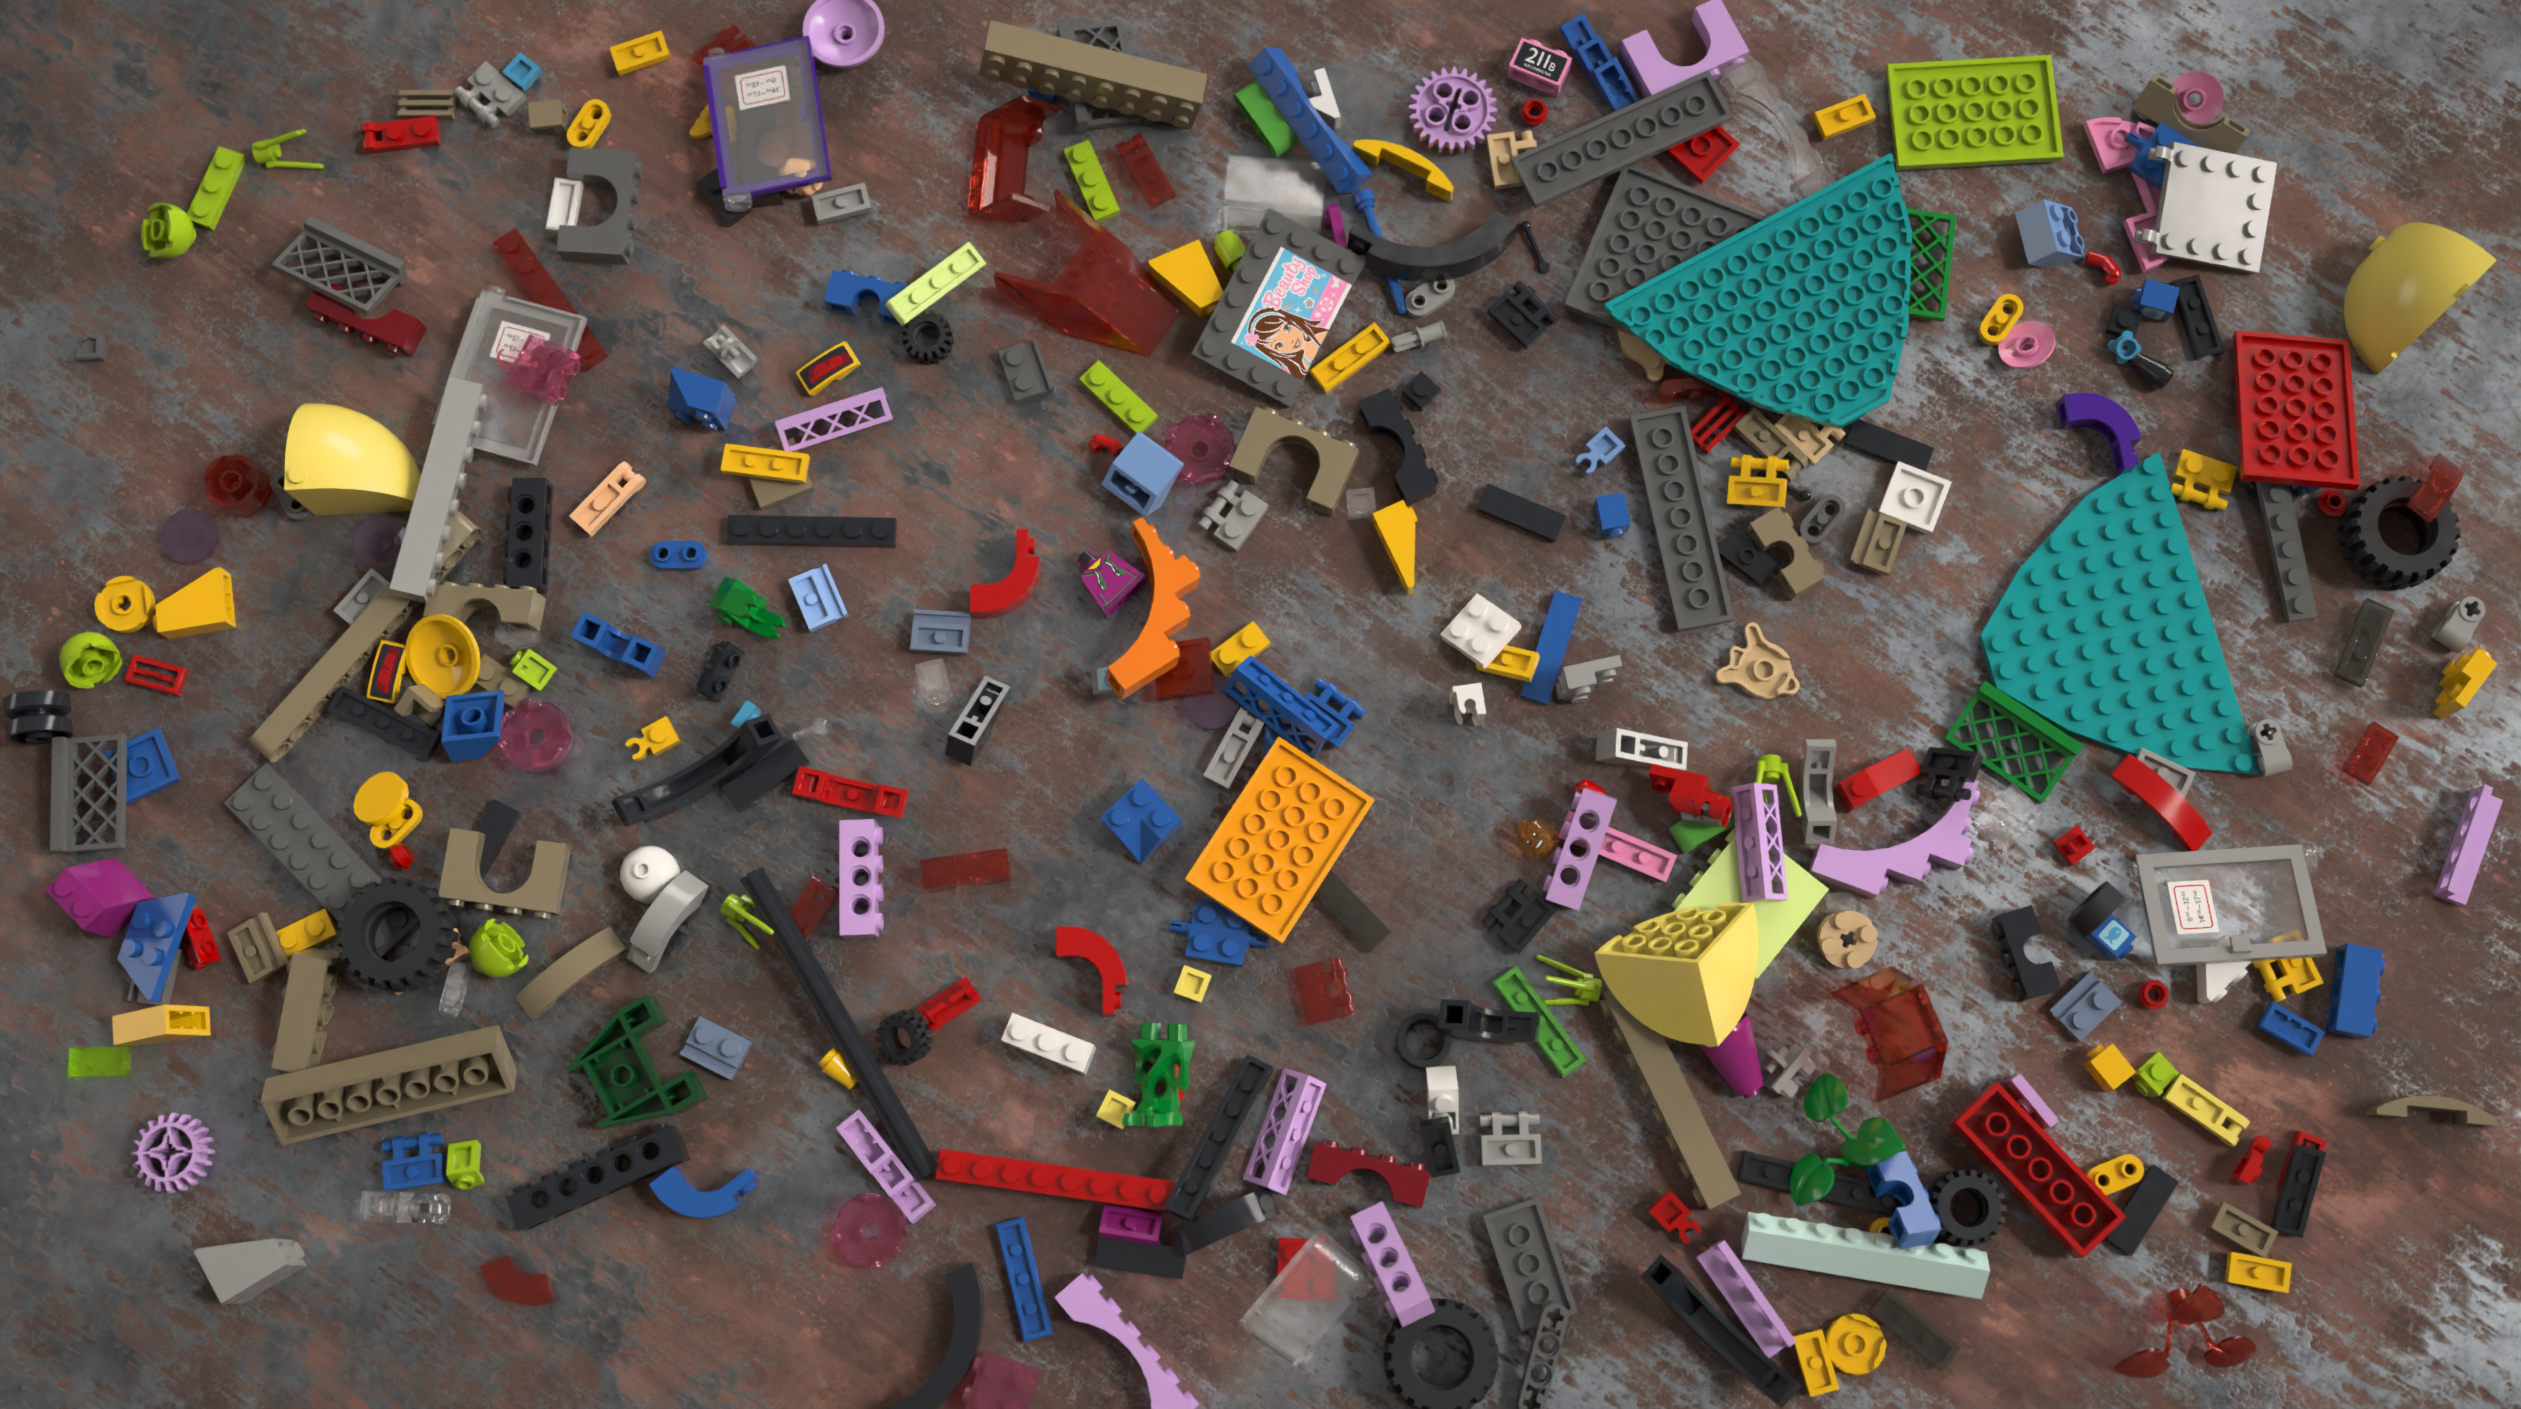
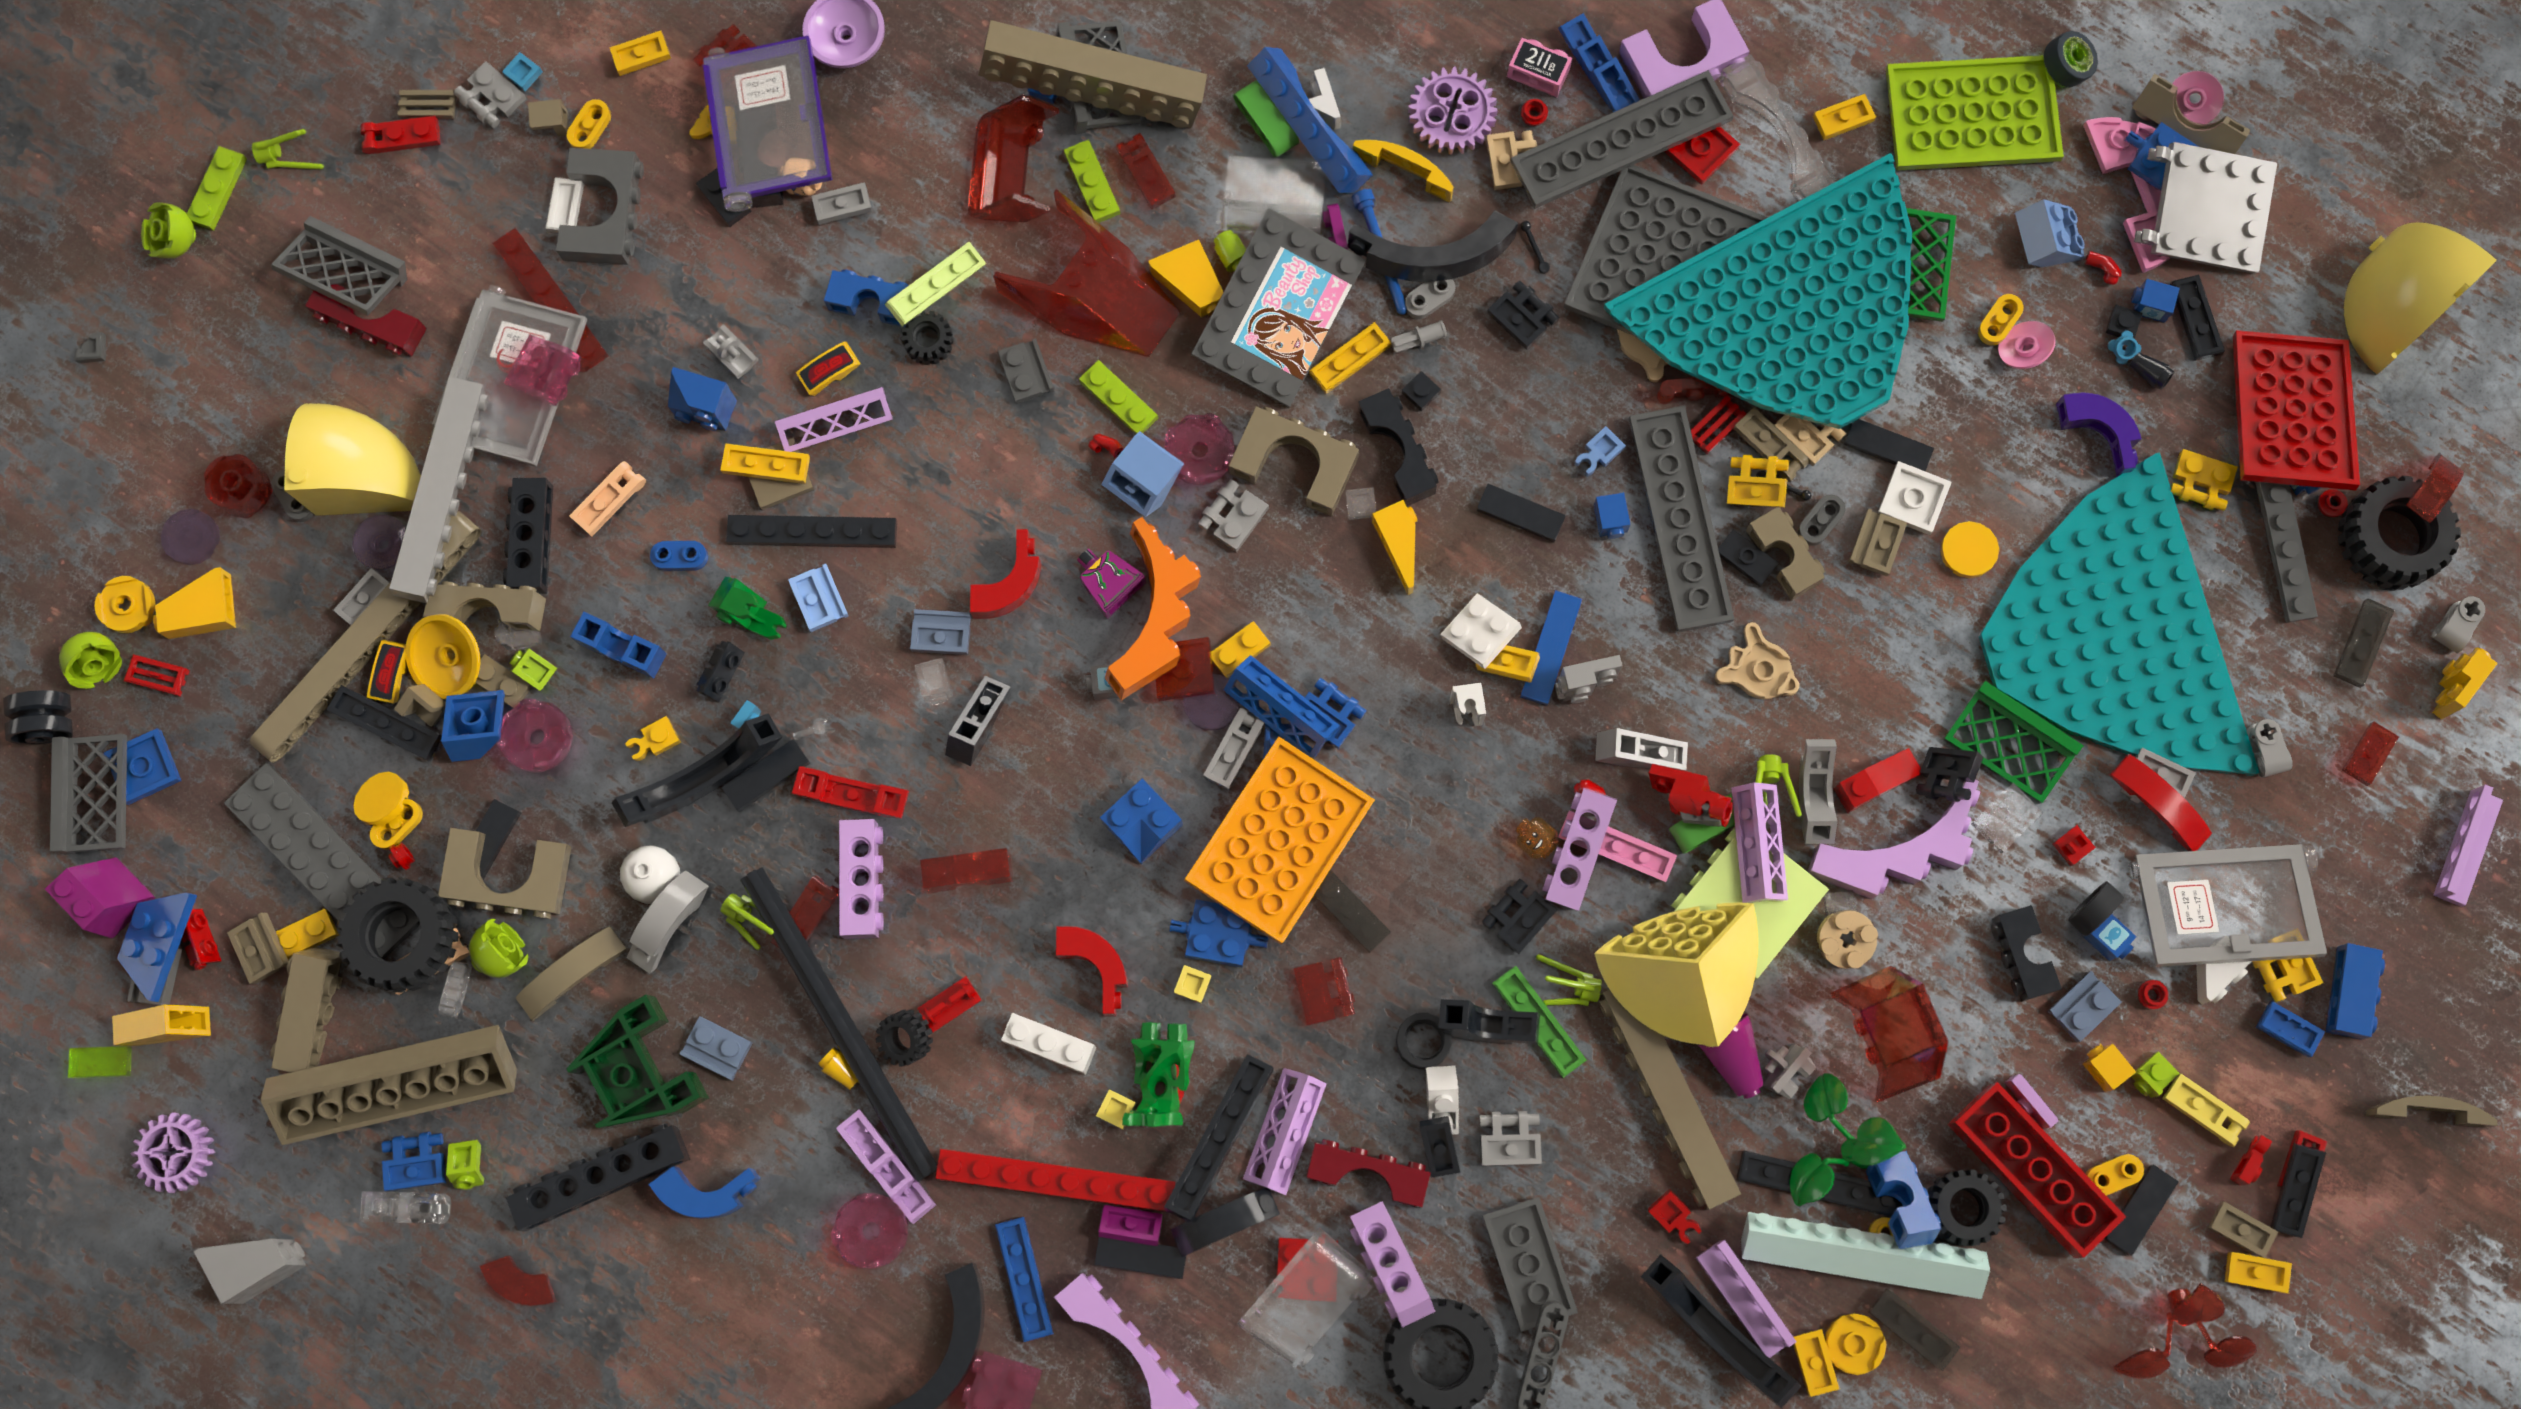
(1969, 549): none -> yellow tile
(2070, 59): none -> black wheel

